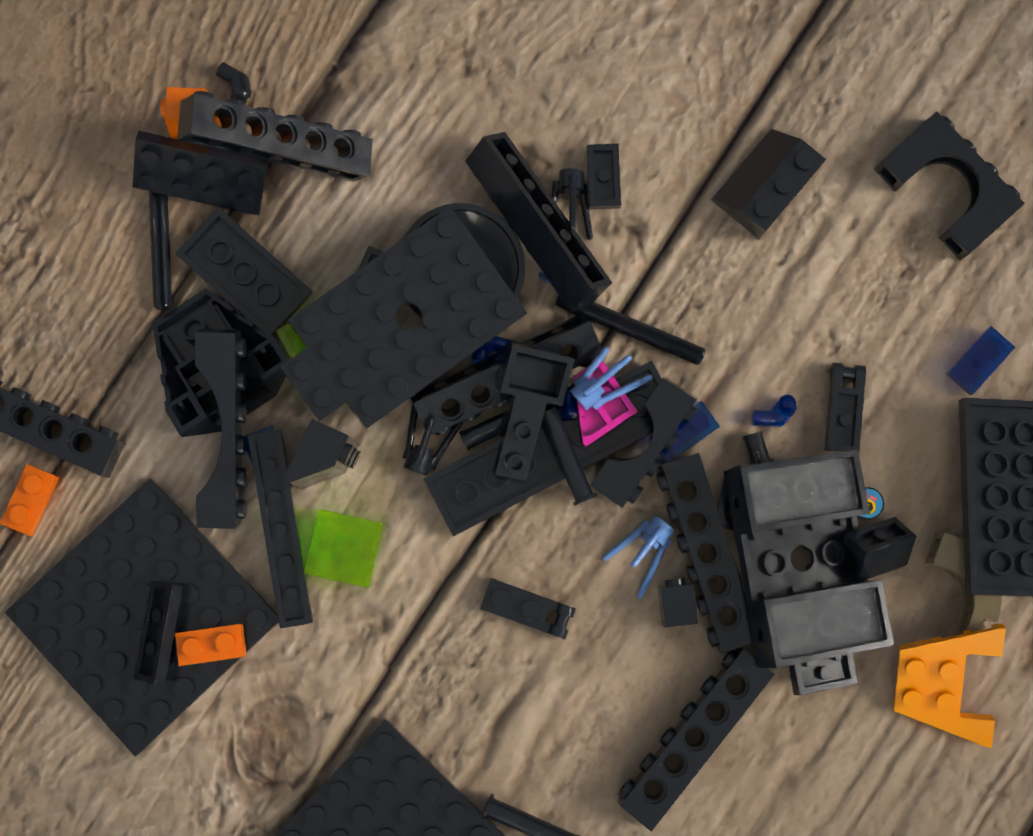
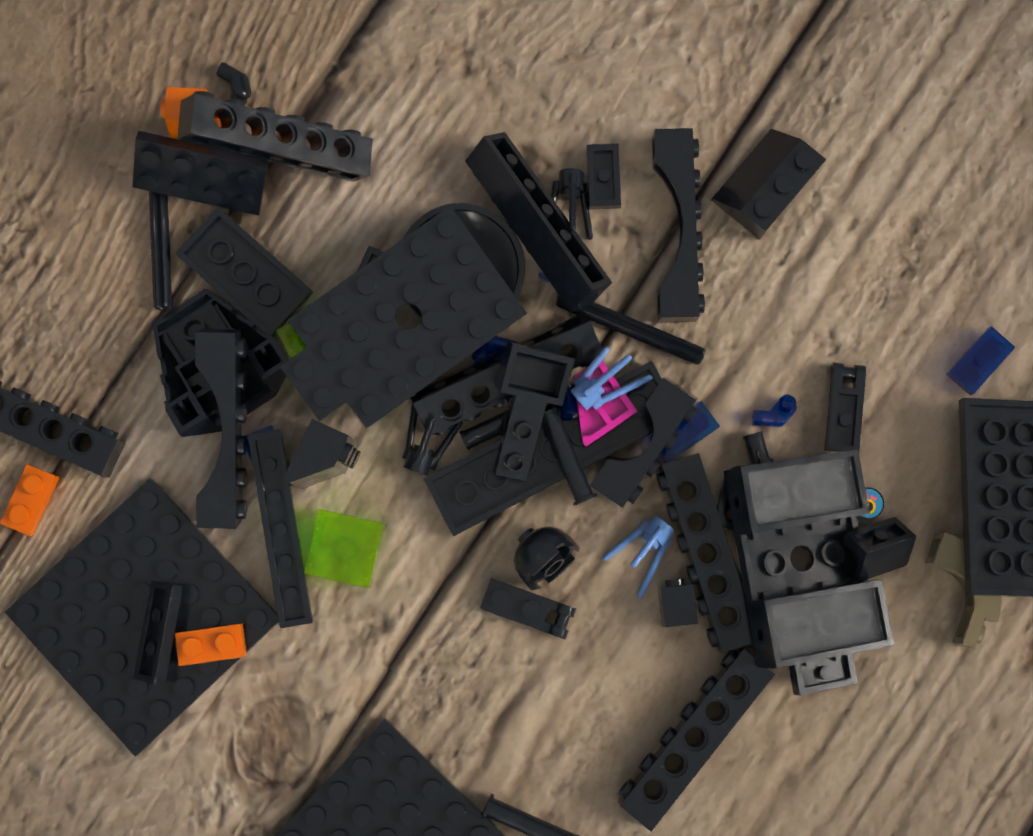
(543, 555): none -> black cylinder
(674, 163): none -> black arch
(932, 680): light orange wing -> none
(939, 143): black arch -> none

